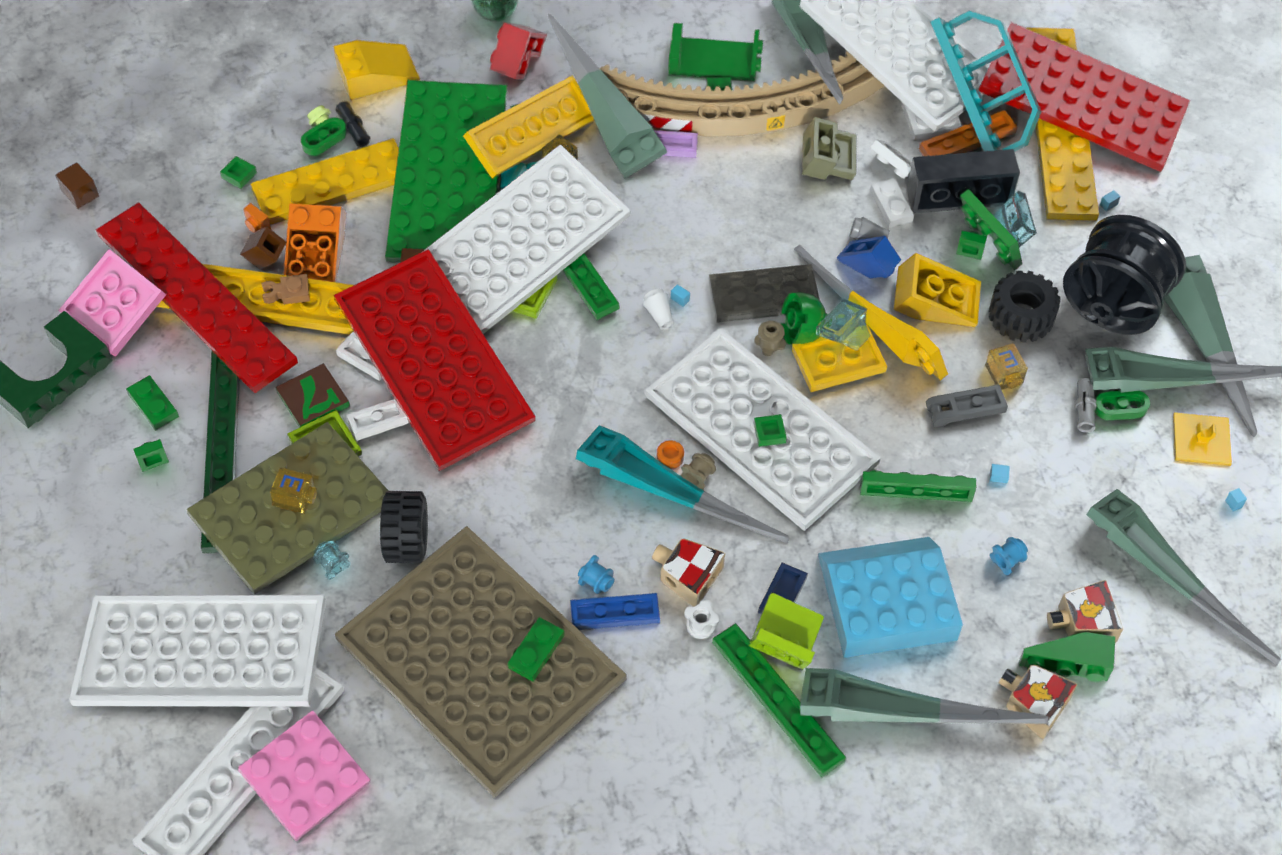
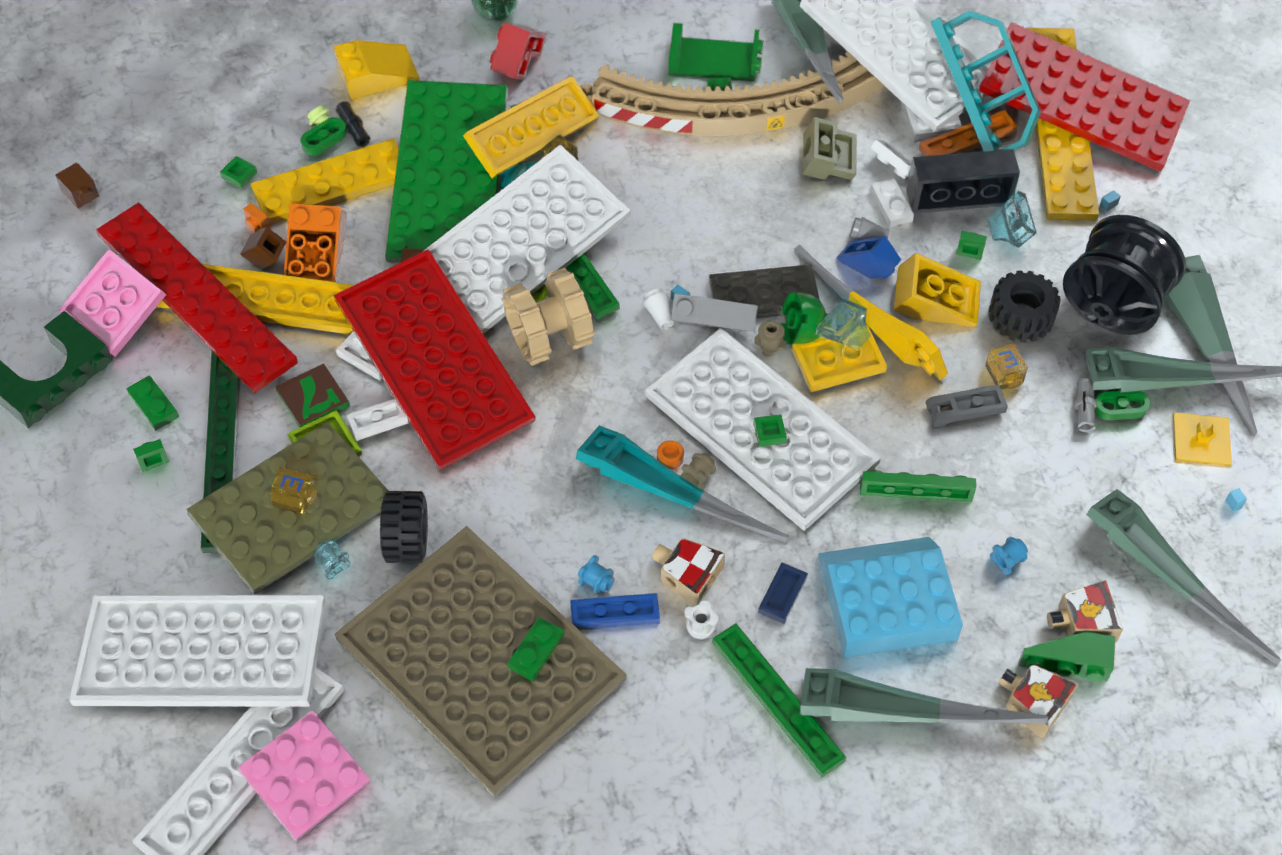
(291, 290): medium nougat plate -> none
(562, 311): none -> tan piece
(622, 127): sand green plate -> none
(679, 143): lavender tile -> none
(714, 313): none -> light grey slope
(787, 631): lime bracket -> none
(982, 220): green plate -> none
(999, 473): medium azure piece -> none

